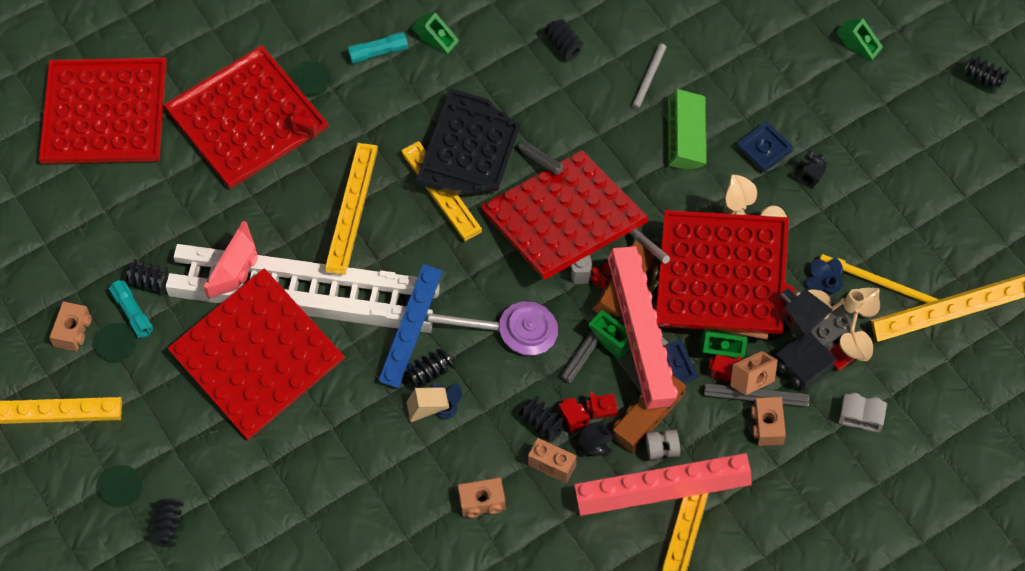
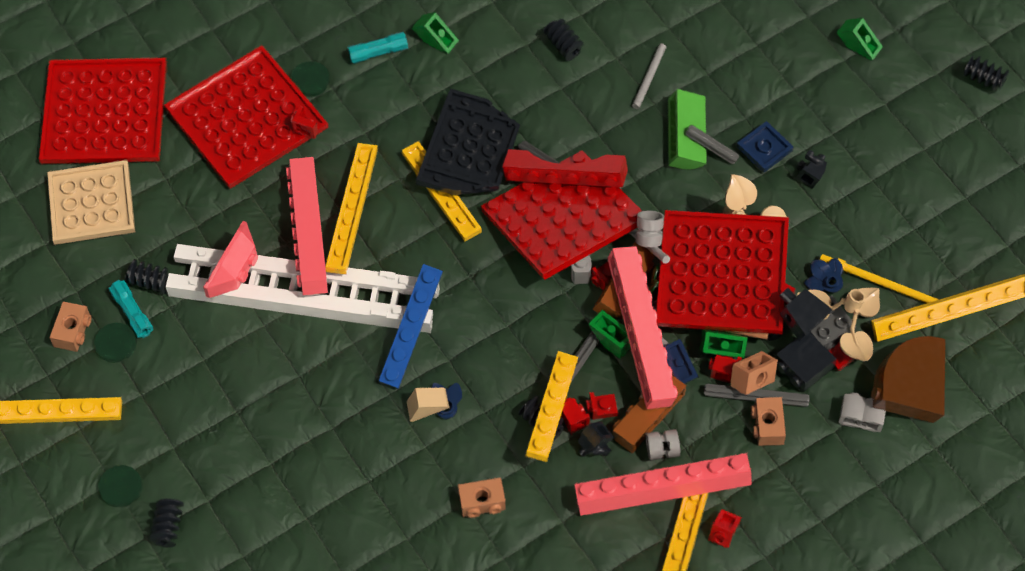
(91, 202): none -> tan plate
(256, 353): red plate -> none
(308, 226): none -> coral brick
(428, 367): black piece -> none
(463, 321): light grey bar -> none
(528, 328): medium lavender piece -> none
(552, 406): none -> yellow plate
(552, 460): nougat brick -> none
(603, 171): none -> red arch
(649, 228): none -> light grey wheel
(712, 144): none -> dark grey axle
(724, 528): none -> red bracket
(913, 380): none -> reddish brown brick

